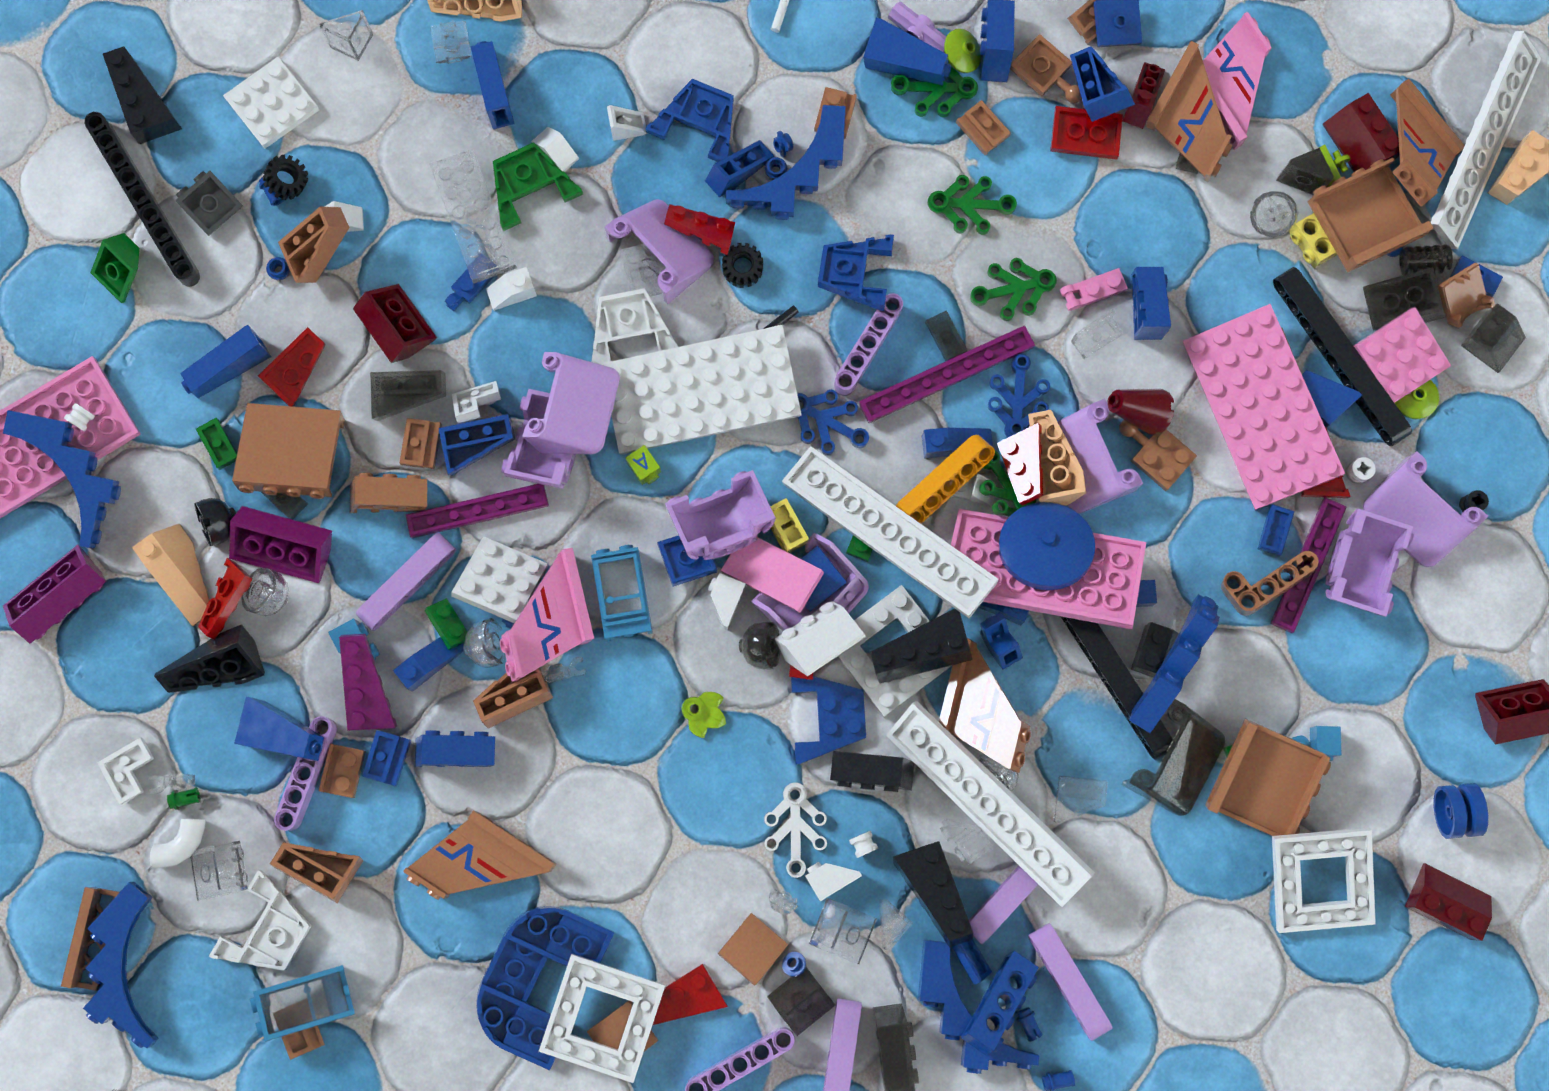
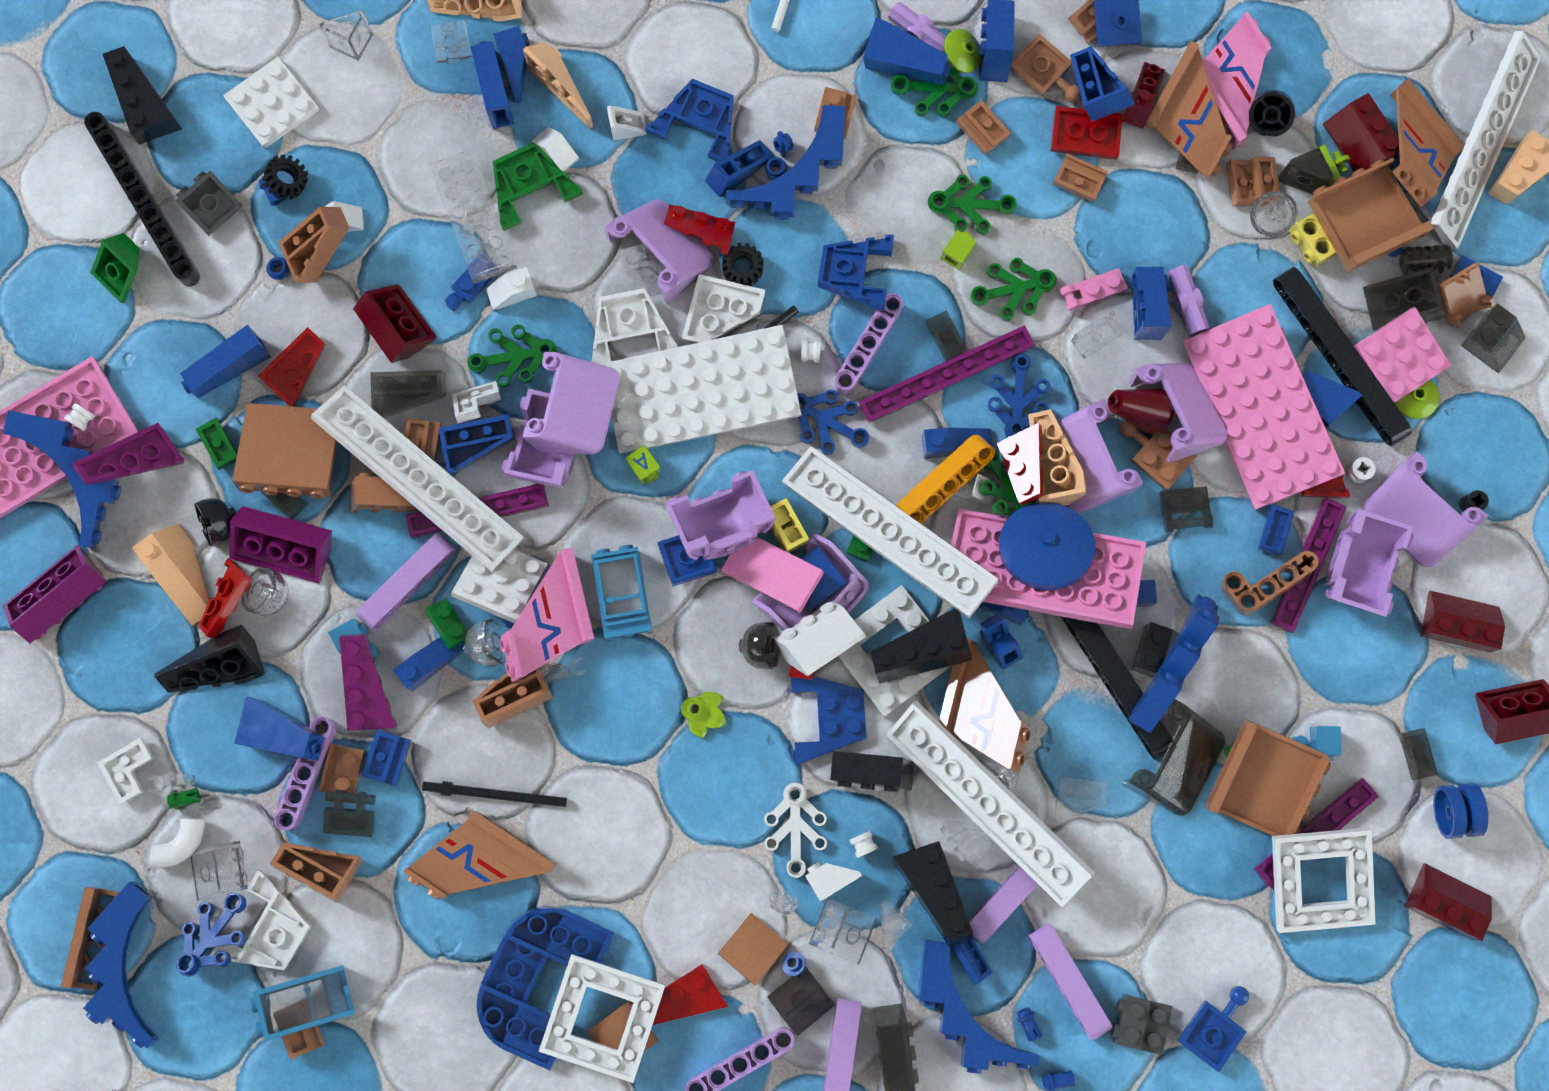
(133, 455): none -> magenta wing
(209, 936): none -> plant
(349, 821): none -> clear smoke plate
(417, 478): none -> white plate
(447, 789): none -> black bar
(455, 749): blue wedge -> none
(511, 46): none -> blue slope
(515, 355): none -> green plant
(549, 68): none -> light nougat wedge
(719, 308): none -> white plate
(726, 596): white slope -> none
(810, 351): none -> white wheel
(958, 249): none -> lime brick
(977, 1031): blue brick -> none
(1080, 178): none -> nougat plate
(1141, 1024): none -> dark grey plate
(1185, 501): none -> clear smoke plate
(1188, 300): none -> lavender piece
(1192, 404): none -> lavender windscreen
(1212, 1033): none -> blue plate
(1251, 179): none -> nougat slope
(1272, 113): none -> black cylinder
(1331, 818): none -> magenta tile
(1418, 754): none -> clear smoke plate
(1463, 622): none -> dark red slope

